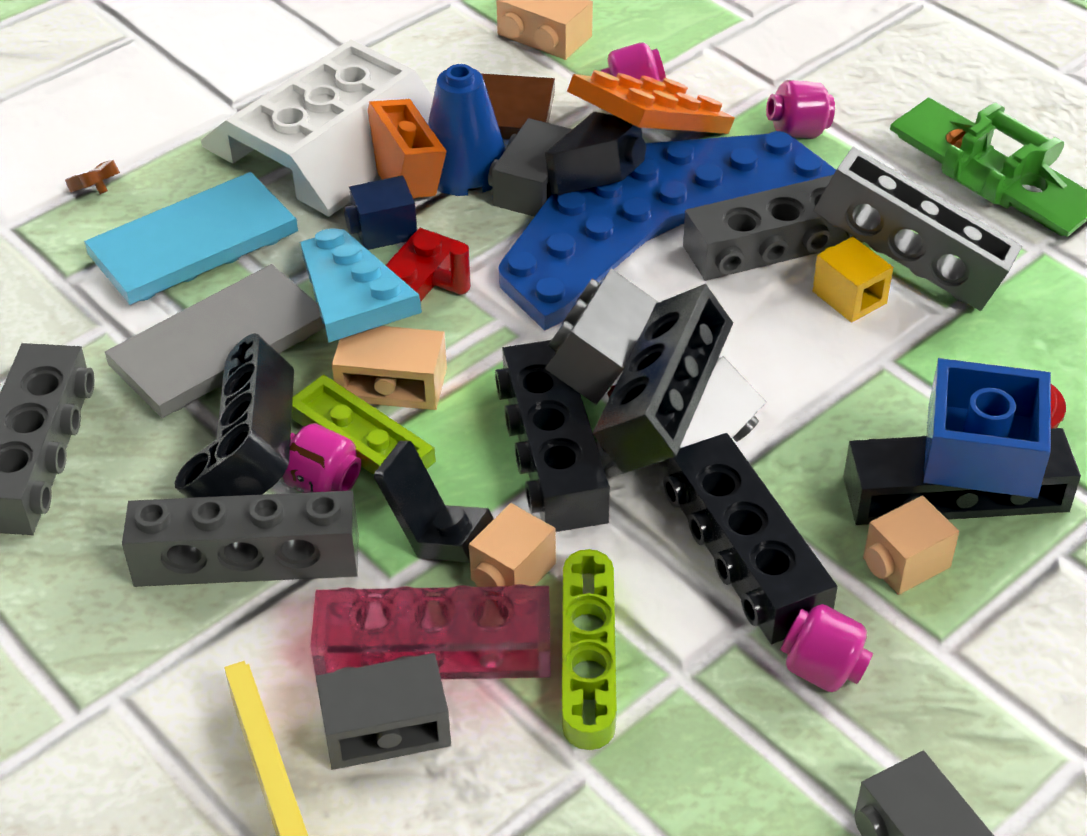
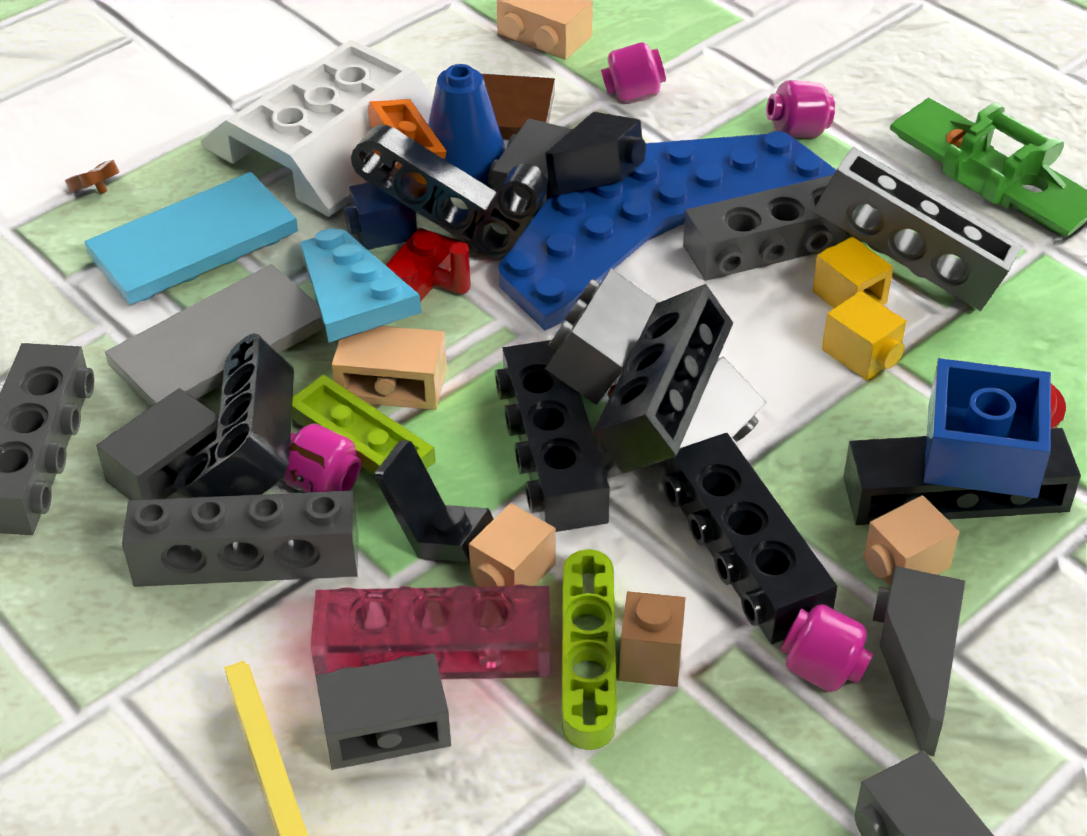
(154, 446): none -> dark grey brick
(449, 182): none -> black beam
(651, 102): orange plate -> none
(652, 638): none -> medium nougat brick
(864, 335): none -> yellow brick
(919, 645): none -> dark grey slope

